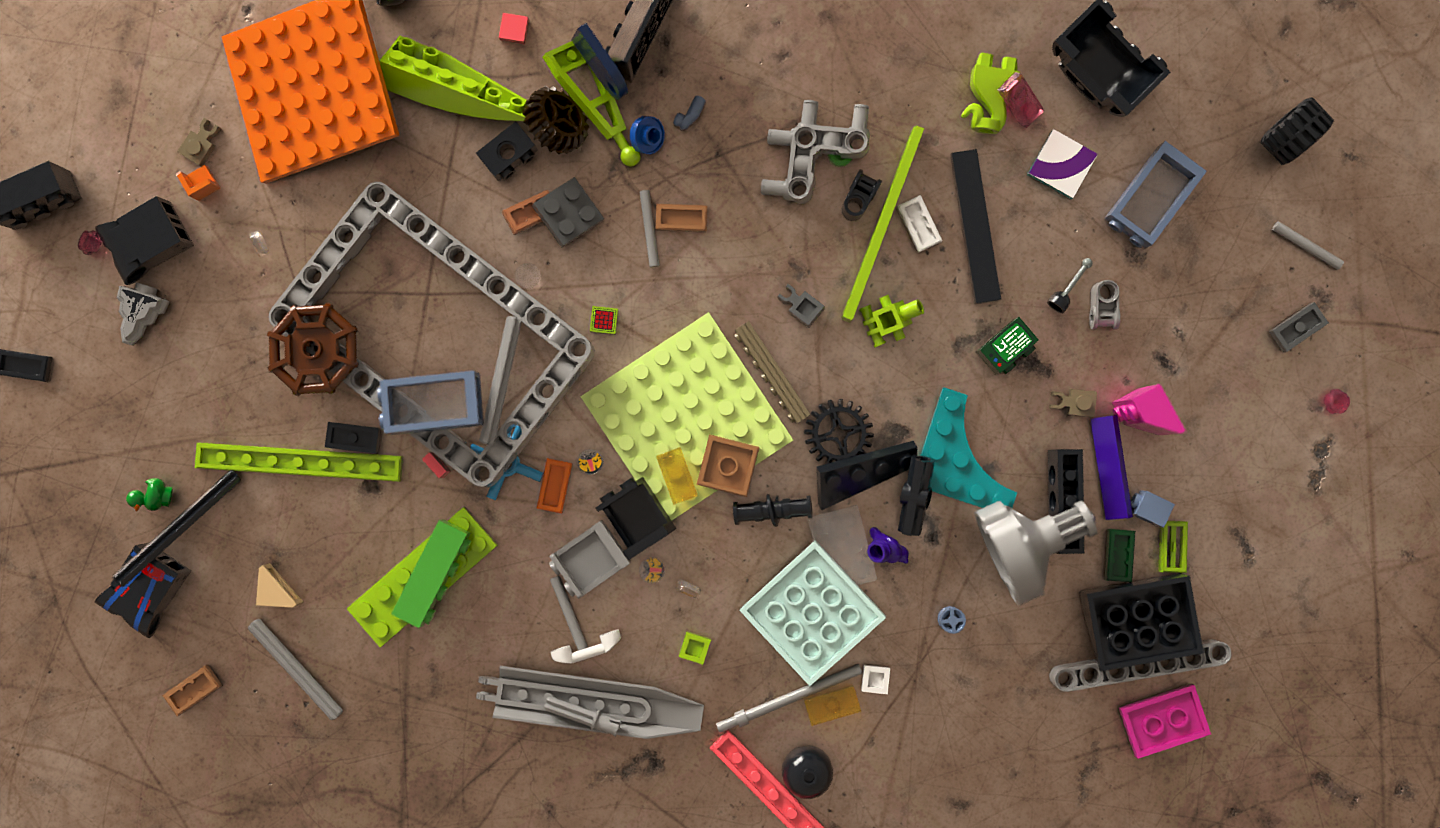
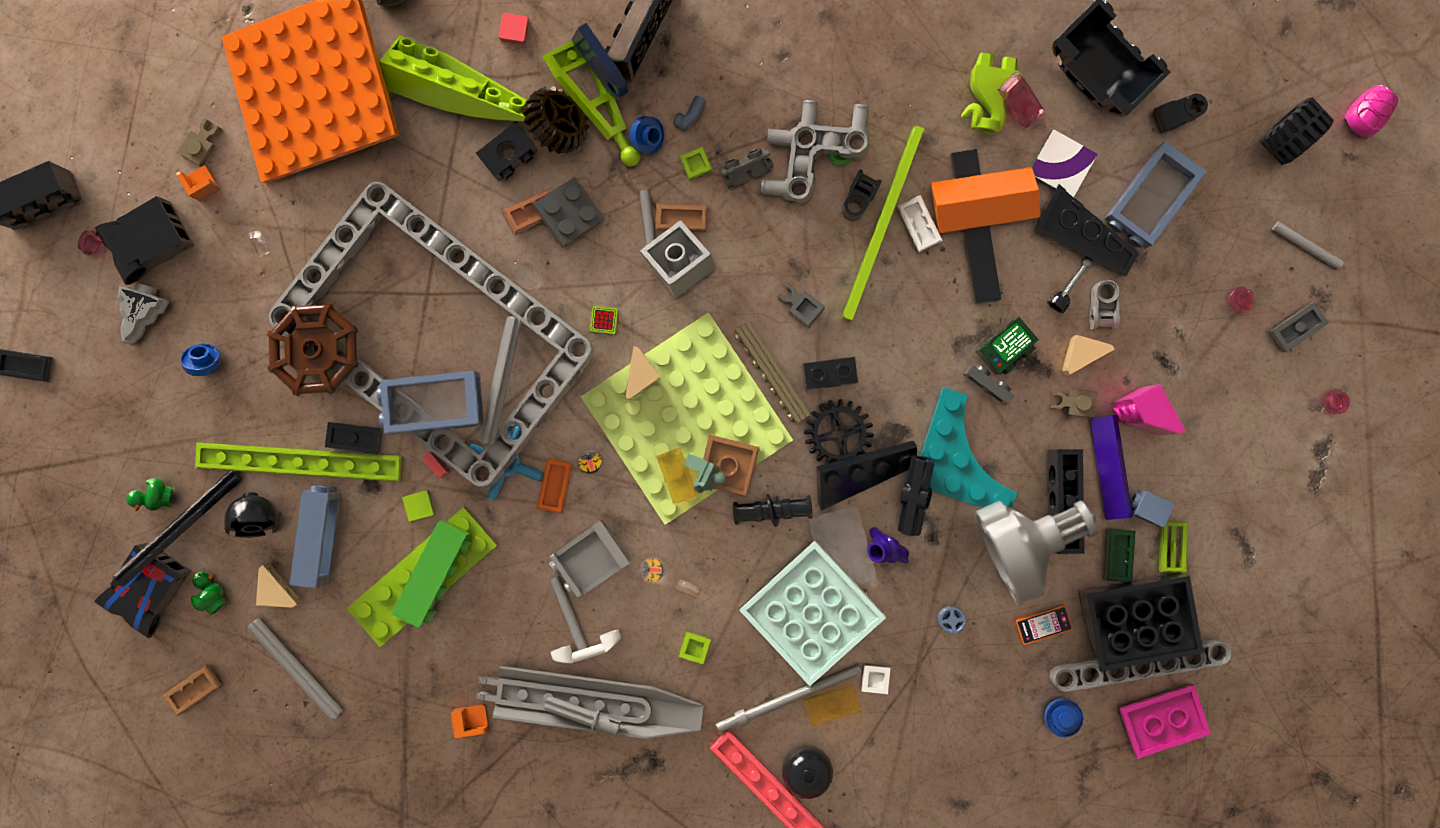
(200, 360): none -> blue plate
(210, 597): none -> green animal
(251, 516): none -> black cylinder
(315, 537): none -> sand blue window
(418, 505): none -> lime tile
(470, 721): none -> orange panel
(636, 516): black panel -> none
(641, 374): none -> tan slope
(678, 259): none -> light grey slope
(695, 163): none -> lime tile
(707, 474): none -> sand green piece
(755, 162): none -> dark grey hinge
(829, 373): none -> black brick
(890, 318): lime piece -> none
(986, 200): none -> orange slope
(997, 390): none -> dark grey plate
(1043, 624): none -> tile
(1063, 717): none -> blue plate
(1078, 229): none -> black wing
(1083, 352): none -> tan slope
(1177, 112): none -> black piece
(1239, 305): none -> clear pink plate
(1371, 111): none -> dark pink piece

